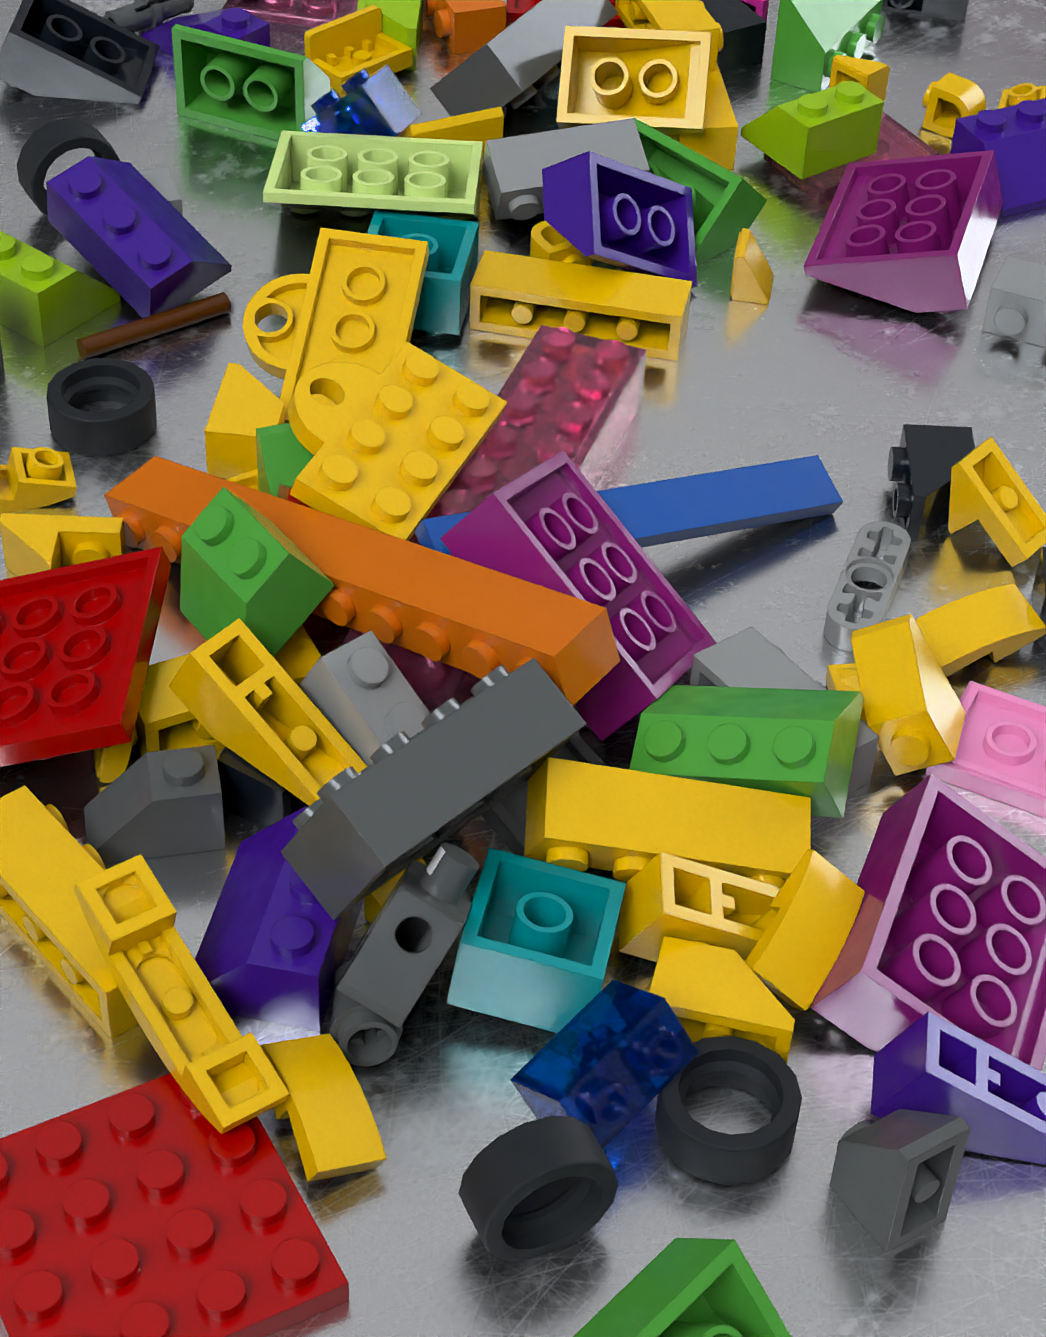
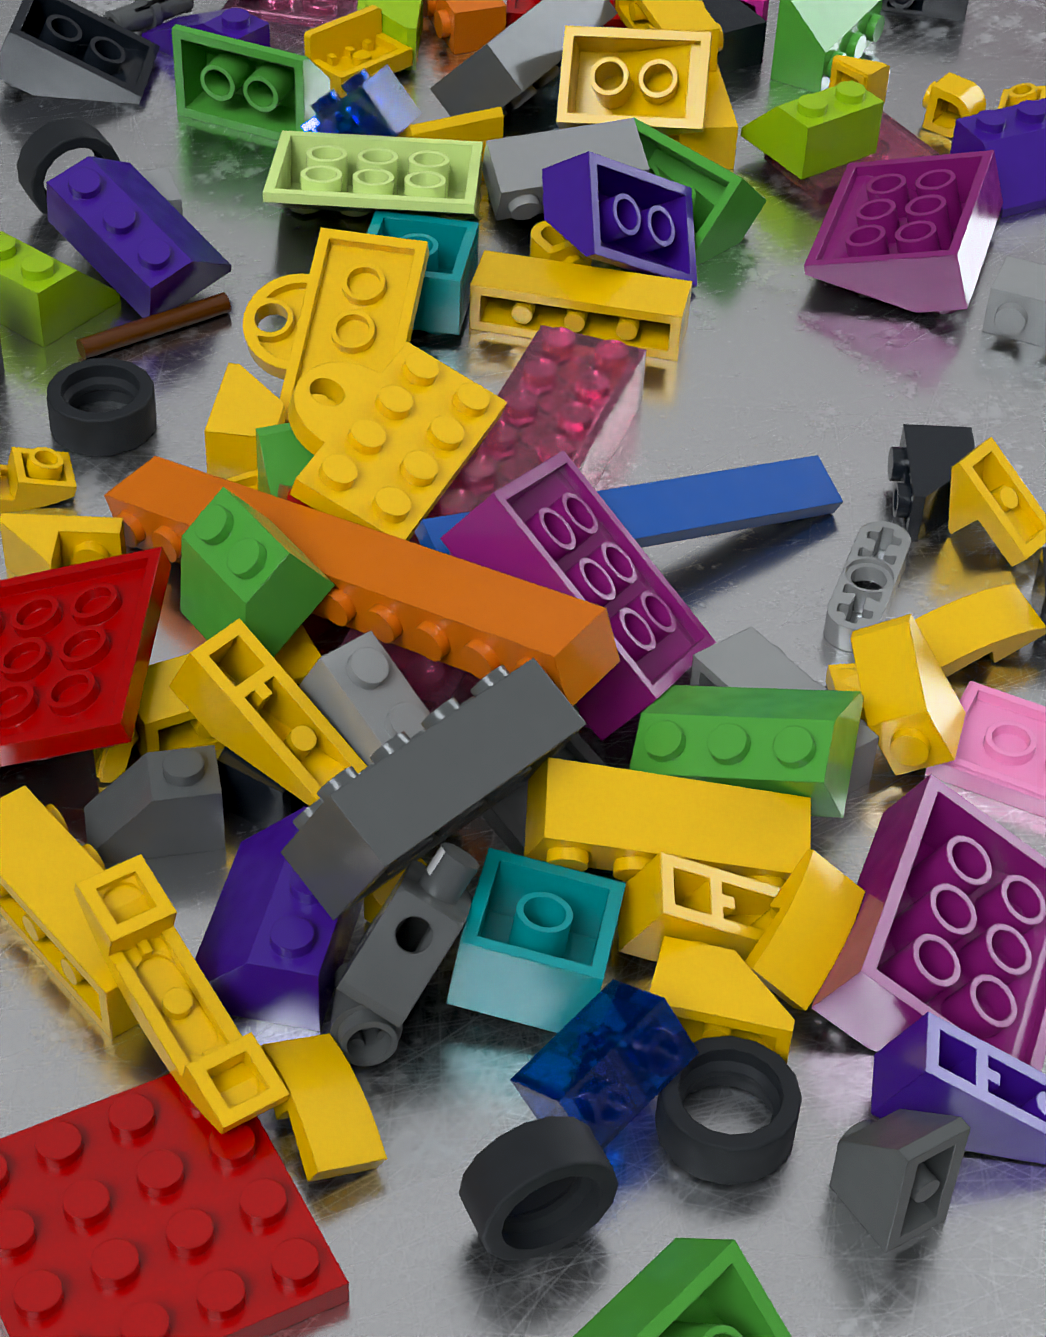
(751, 272): yellow slope -> none

